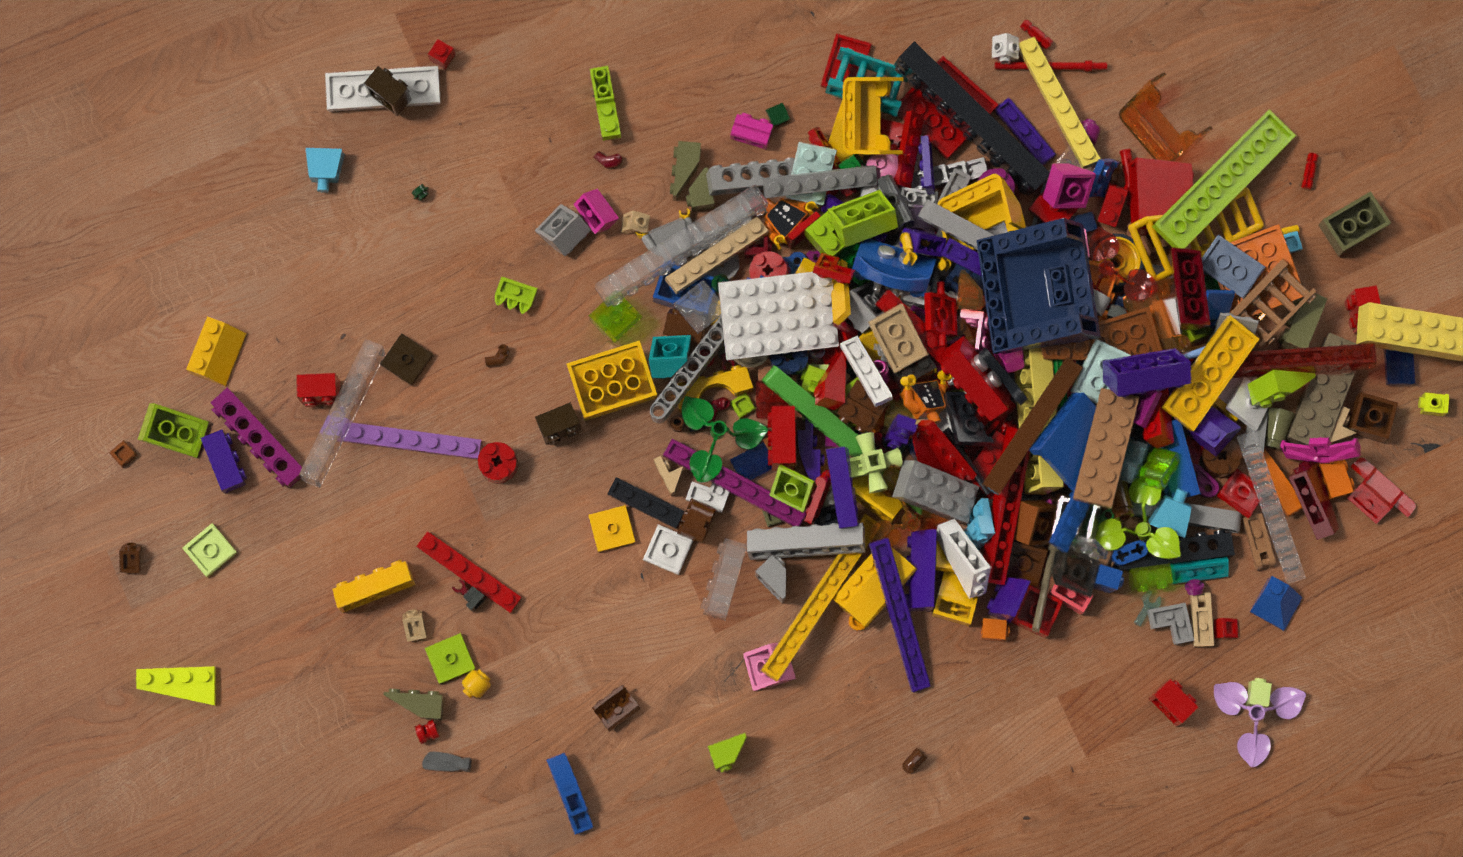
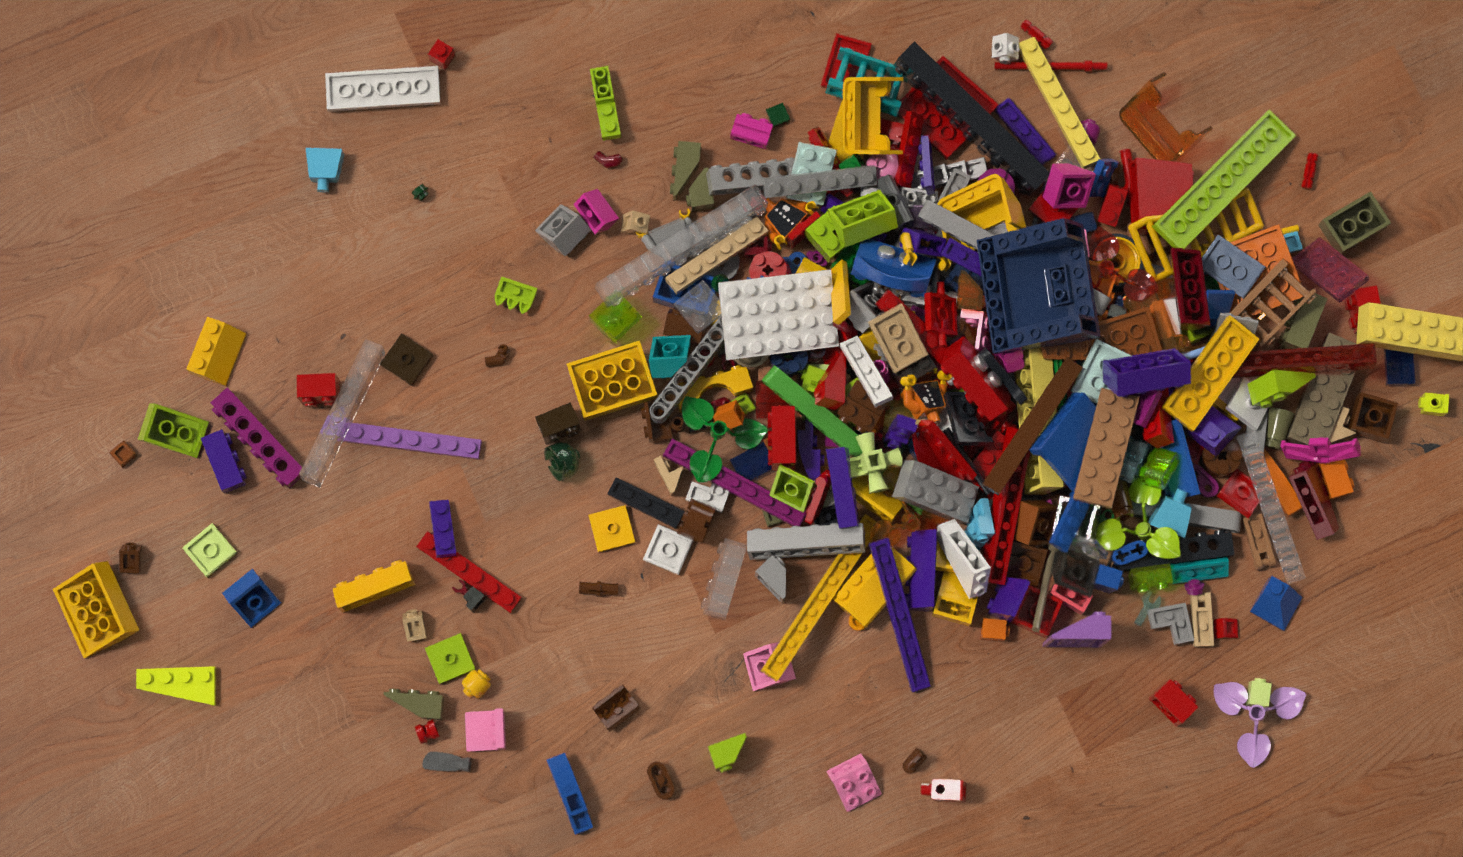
(95, 608): none -> yellow slope
(251, 598): none -> blue slope
(387, 90): dark brown brick -> none
(442, 528): none -> dark purple plate
(485, 730): none -> bright pink bracket
(503, 471): red brick -> none
(563, 460): none -> clear green cylinder
(598, 588): none -> reddish brown pin
(655, 431): none -> reddish brown bracket
(661, 780): none -> reddish brown plate
(730, 414): none -> orange brick
(828, 267): red plate -> none
(854, 782): none -> bright pink bracket
(954, 790): none -> torso
(1088, 632): none -> medium lavender slope
(1330, 270): none -> clear pink plate
(1377, 493): red plate -> none

